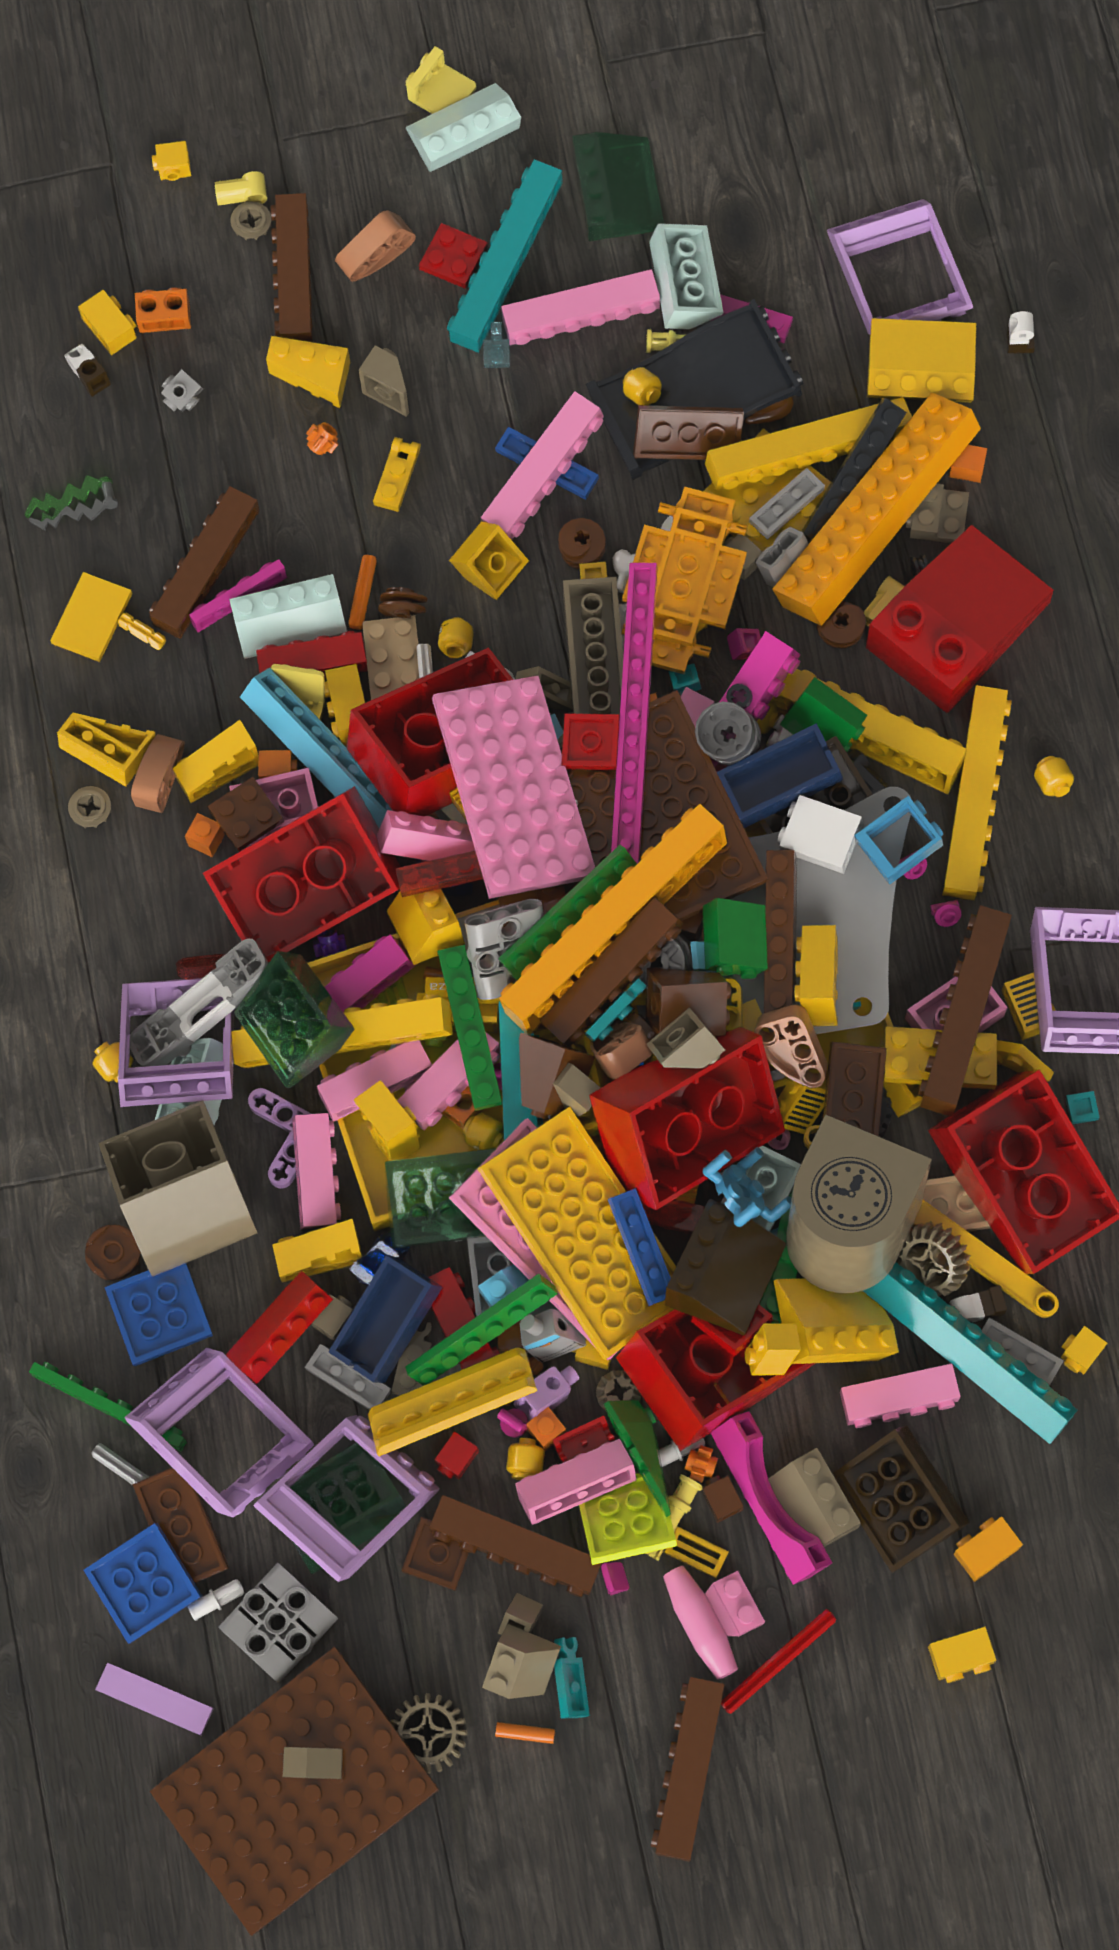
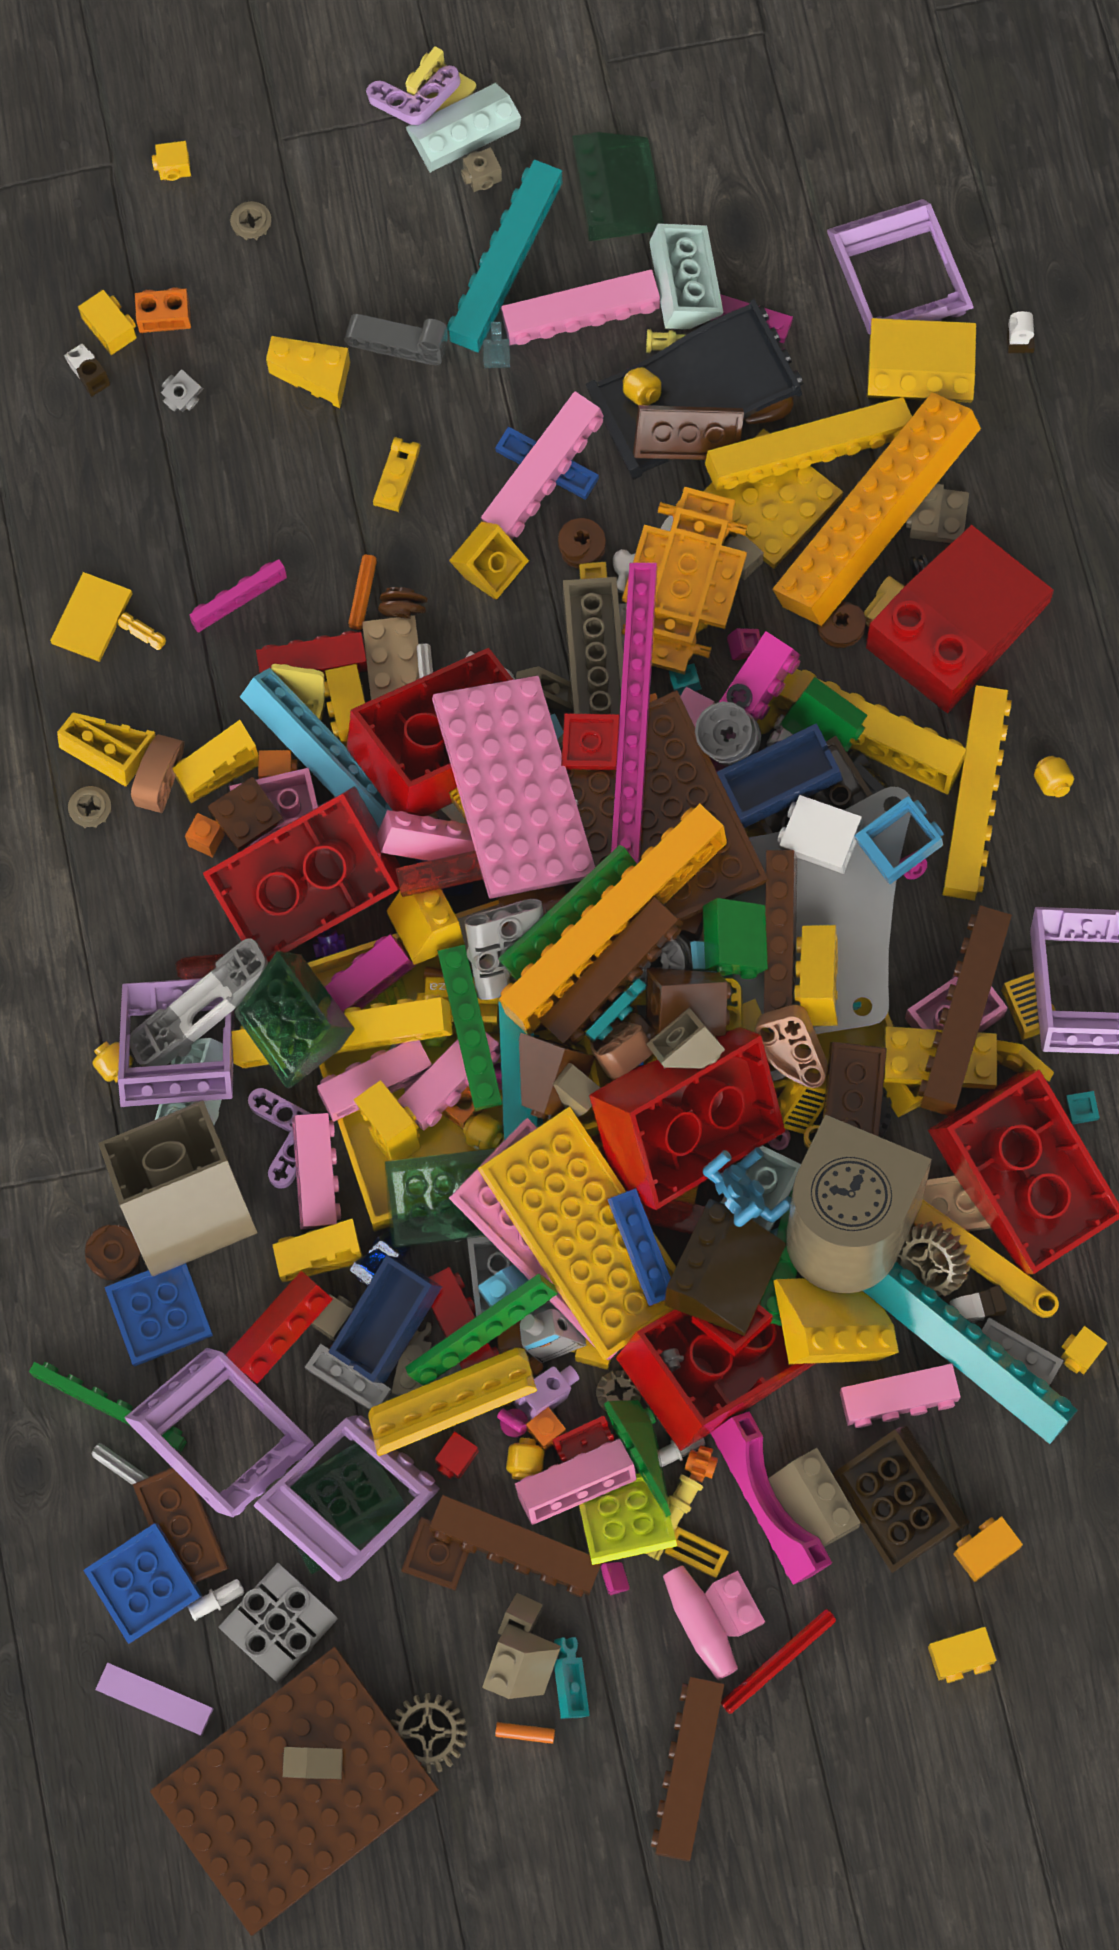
(62, 505): piece -> none
(204, 562): reddish brown brick -> none
(246, 189): light yellow piece -> none
(288, 614): light aqua slope -> none
(292, 266): reddish brown brick -> none
(322, 438): orange gear -> none
(375, 246): nougat beam -> none
(383, 380): dark tan slope -> none
(398, 339): none -> dark grey beam
(415, 108): none -> lavender beam
(453, 255): red plate -> none
(455, 637): yellow head -> none
(481, 170): none -> dark tan brick
(672, 1359): none -> flat silver plate
(722, 1498): reddish brown brick -> none
(773, 1349): yellow brick -> none
(781, 555): light grey brick -> none
(787, 503): light grey plate -> none
(857, 463): black plate -> none
(946, 913): dark pink plate -> none
(969, 464): orange brick -> none

